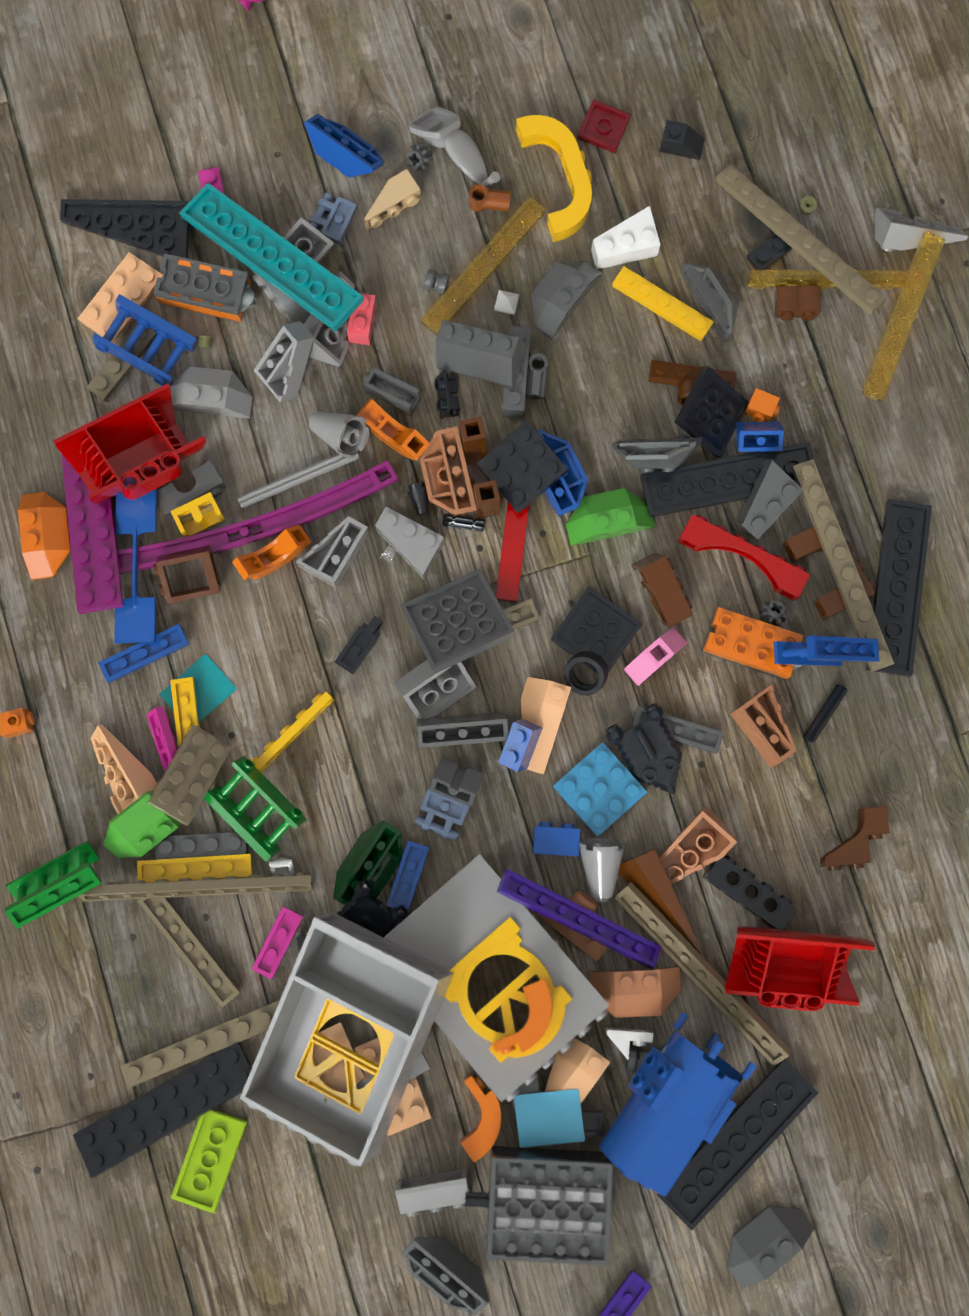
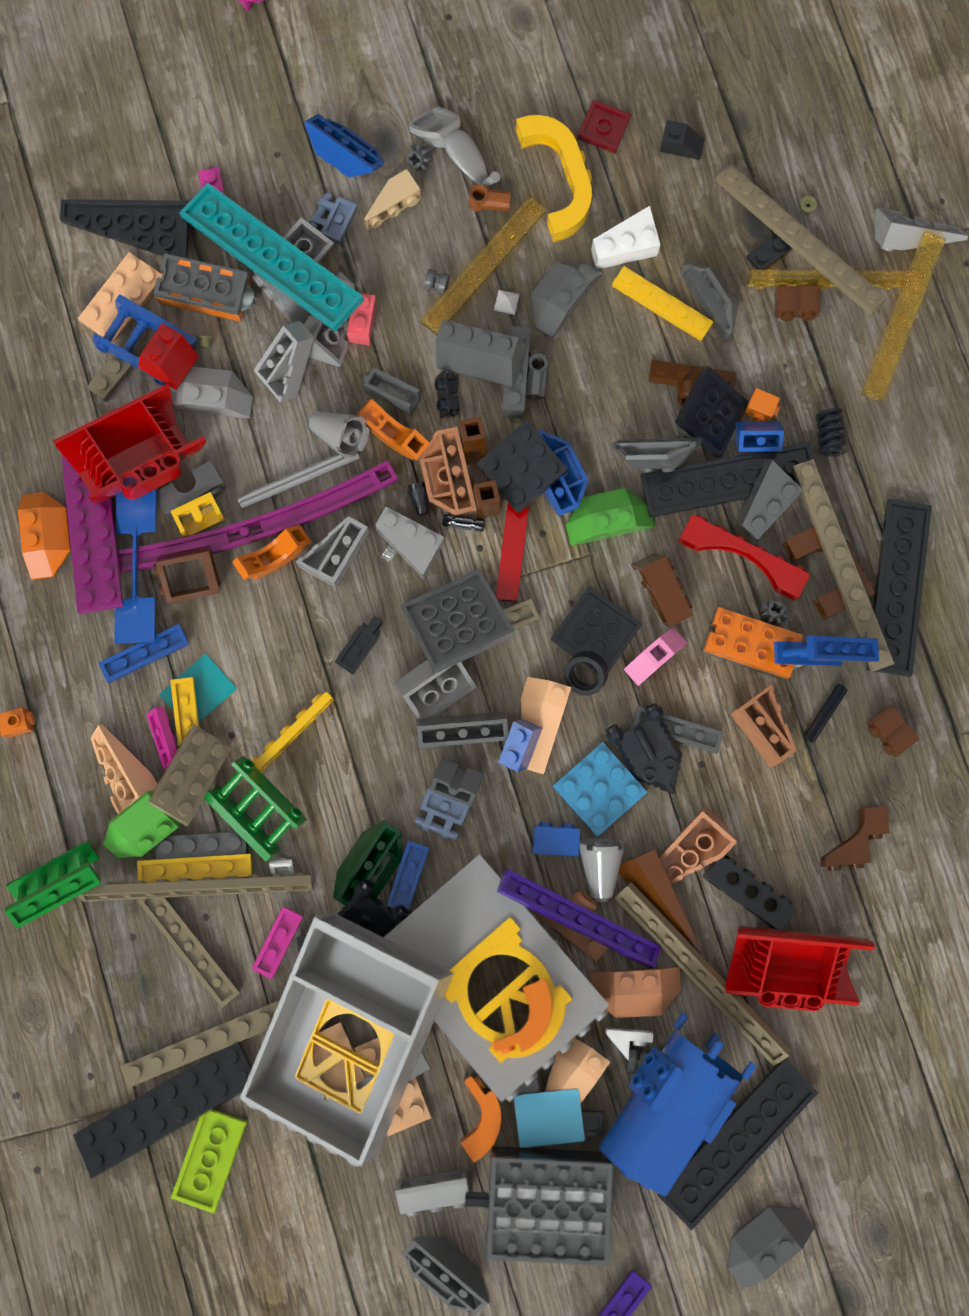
(168, 357): none -> red slope
(829, 432): none -> black piece
(892, 731): none -> reddish brown brick

